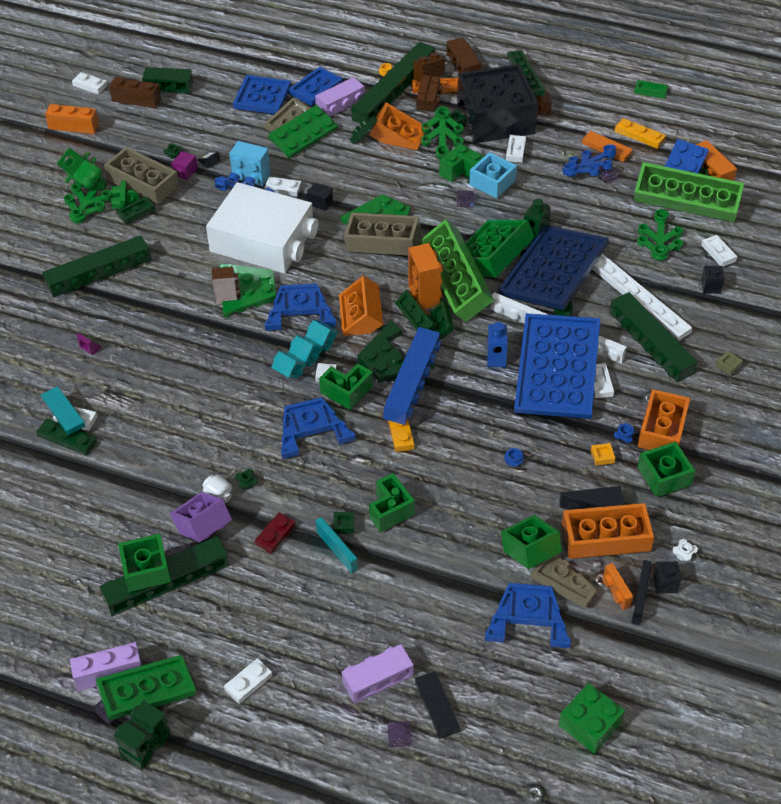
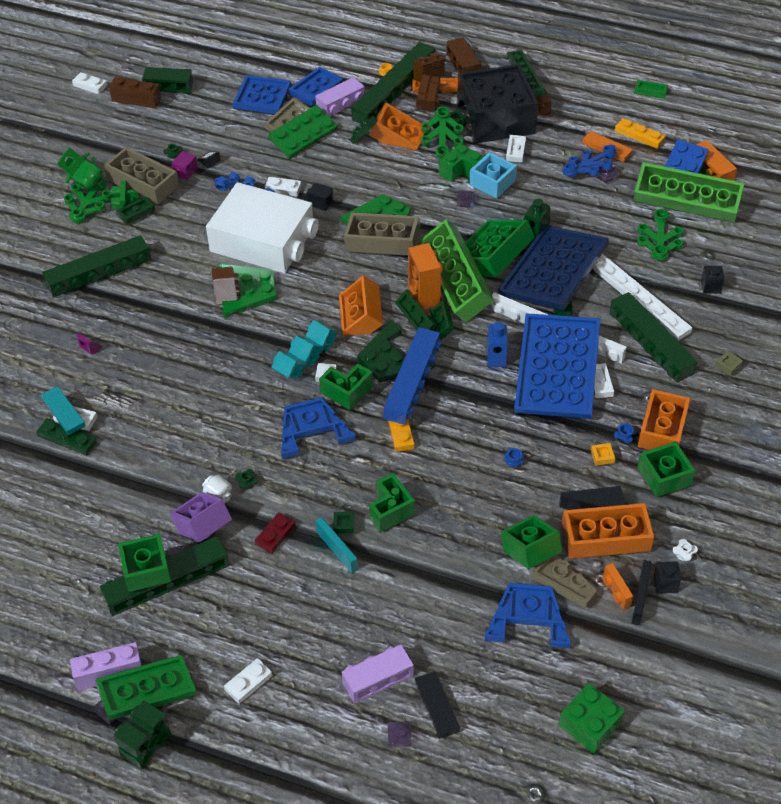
(72, 118): orange brick -> none
(250, 161): medium azure brick -> none
(298, 300): blue wing -> none
(719, 250): white plate -> none

